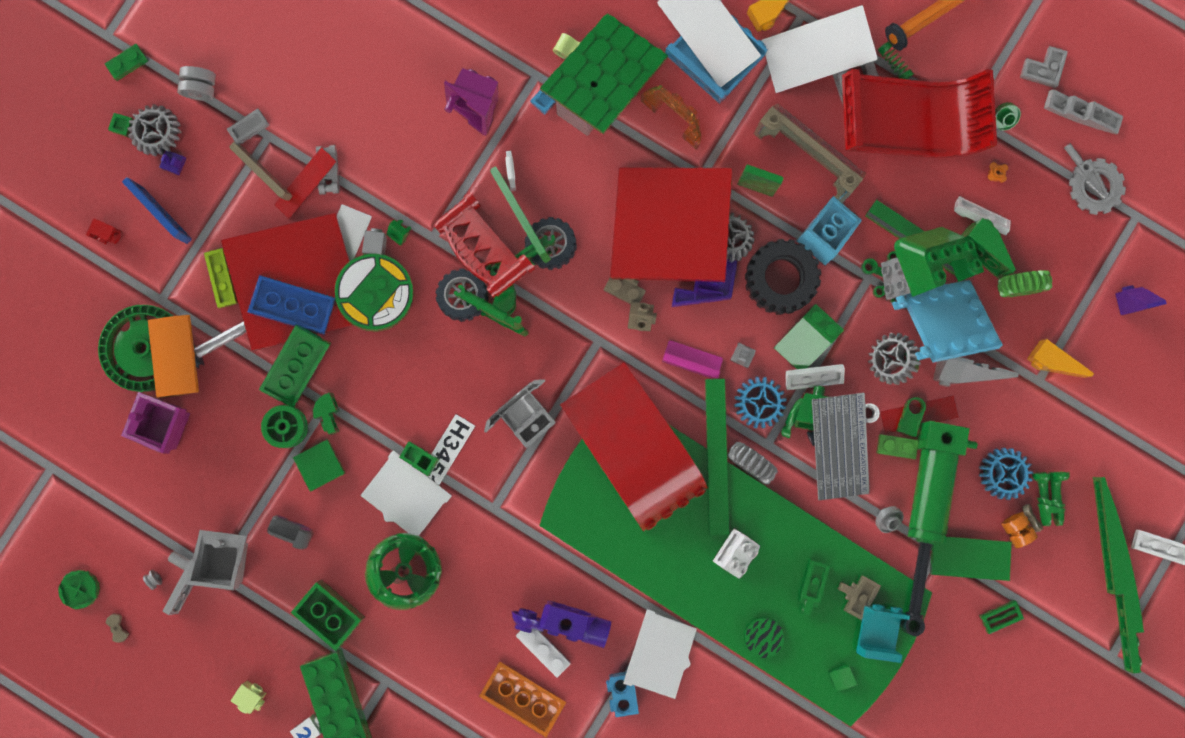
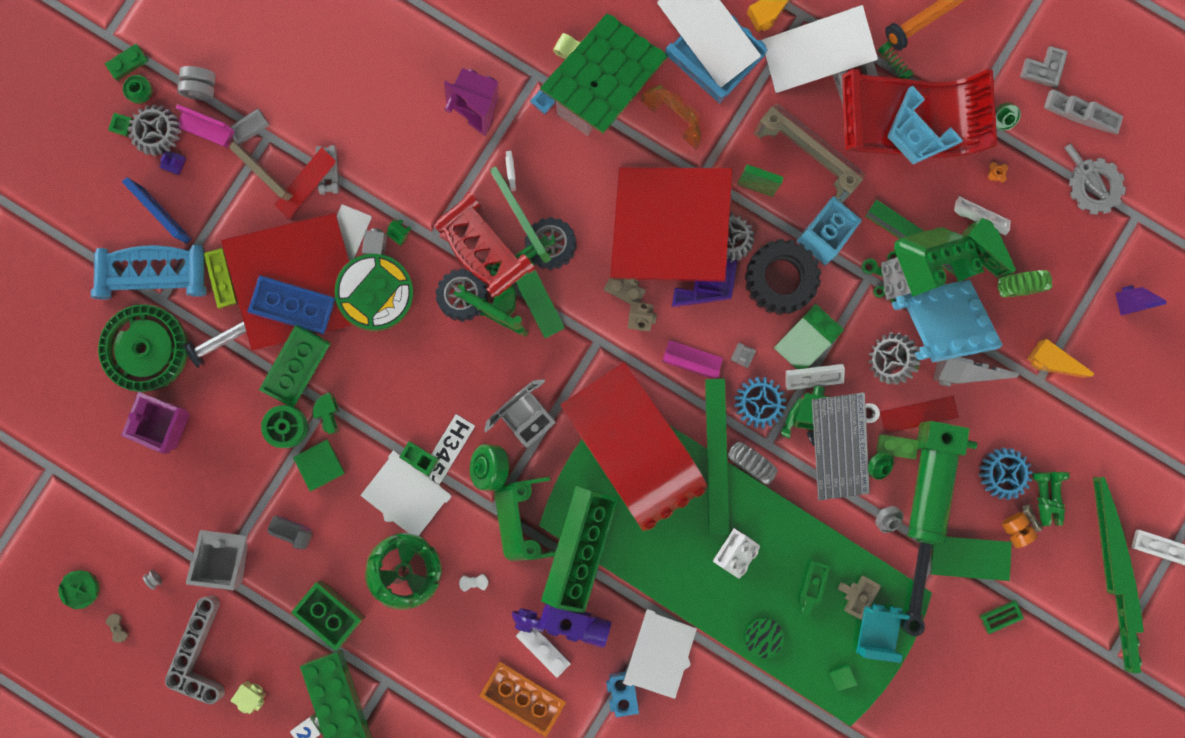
(103, 232): red brick -> none
(137, 89): none -> green plate
(173, 356): orange slope -> none
(181, 590): light grey piece -> none
(189, 277): none -> dark azure piece
(192, 652): none -> light grey beam
(205, 127): none -> dark pink panel
(466, 582): none -> white piece
(489, 467): none -> green wheel
(509, 522): none -> green windscreen
(540, 304): none -> green sticker
(579, 550): none -> green brick
(880, 465): none -> green plate
(910, 422): green piece -> none
(914, 136): none -> medium azure wing

